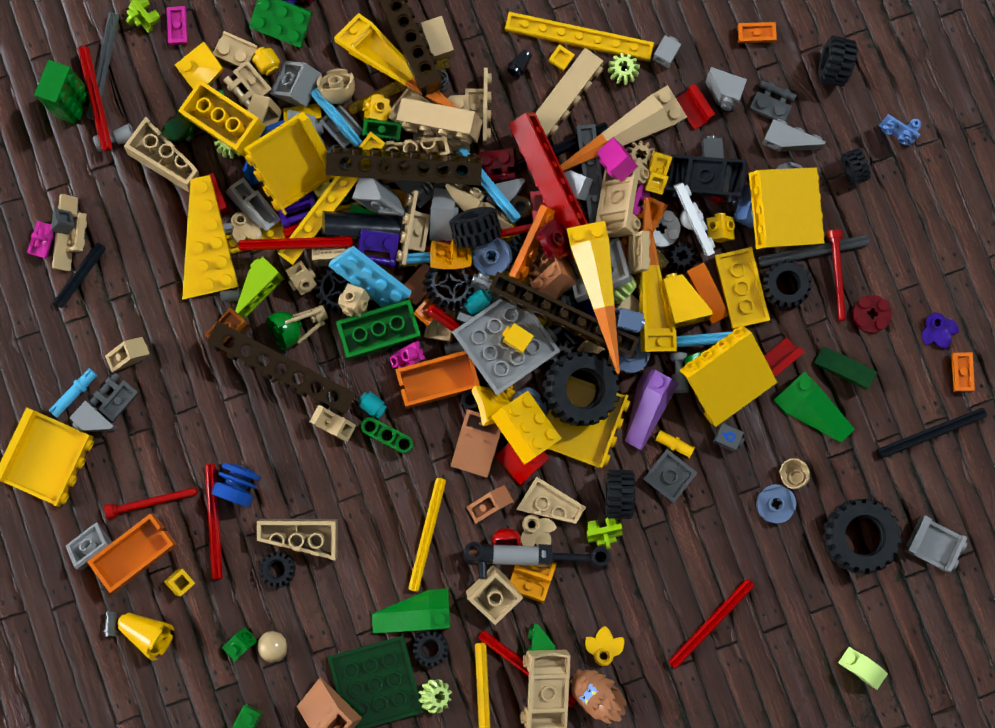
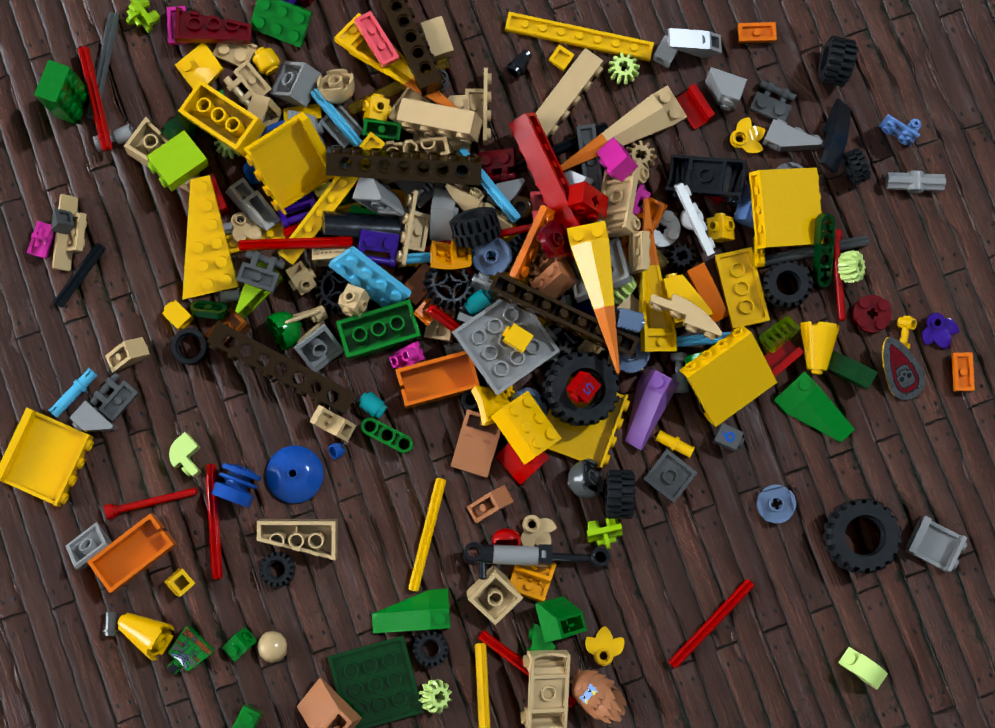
(177, 161): none -> lime brick
(177, 315): none -> yellow brick
(180, 454): none -> yellowish green brick
(189, 332): none -> black tyre
(189, 651): none -> torso
(197, 28): none -> dark red wing
(209, 309): none -> dark green plate
(259, 277): none -> dark grey plate
(307, 479): none -> blue dish
(319, 348): none -> light grey slope
(336, 450): none -> blue hinge
(376, 39): none -> coral plate
(550, 502): tan wing -> none
(559, 619): none -> green slope
(583, 387): none -> red brick
(585, 479): none -> dark grey cylinder
(588, 201): none -> red brick
(658, 171): yellow slope -> none
(694, 317): none -> tan slope
(695, 42): none -> slope
(712, 147): dark grey brick -> none
(750, 136): none -> yellow plate
(758, 256): none -> yellow axle
(772, 347): none -> clear neon green slope
(794, 473): tan hair -> none
(818, 344): none -> yellow cone
(827, 249): none -> dark green beam
(836, 135): none -> black slope
(851, 266): none -> yellowish green gear
(901, 370): none -> shield
(906, 324): none -> yellow bar
(915, 181): none -> light grey piece
(932, 432): black axle -> none

